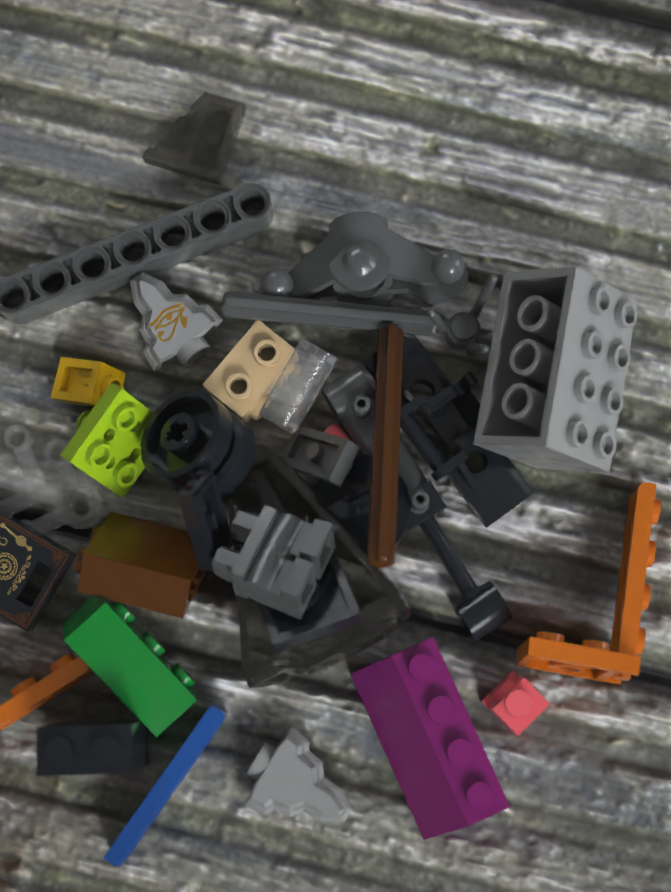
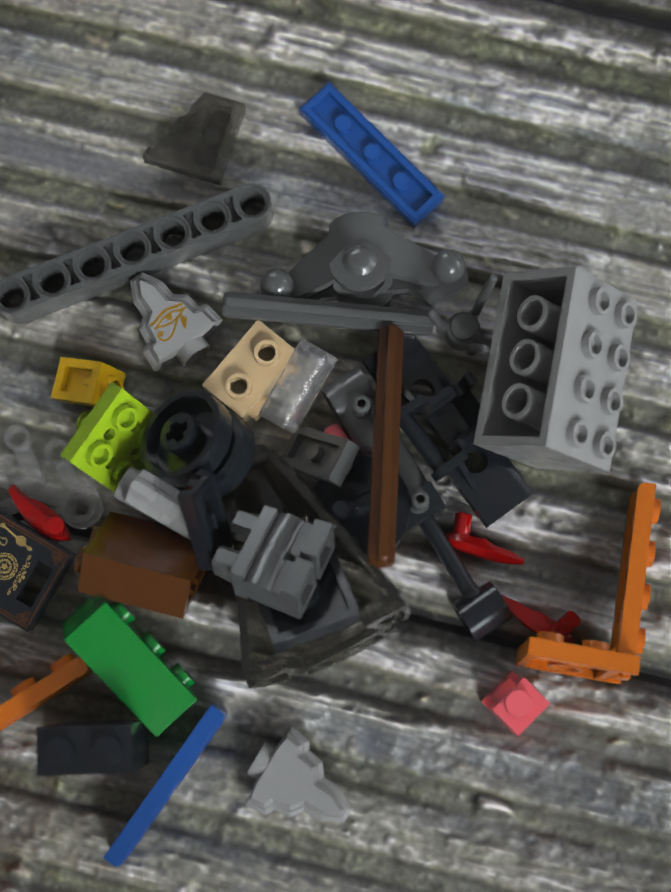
(40, 516): none -> red bar
(152, 499): none -> light grey rock
(371, 155): none -> blue tile
(430, 740): magenta slope -> none
(478, 547): none -> red bar
(538, 622): none -> red bar

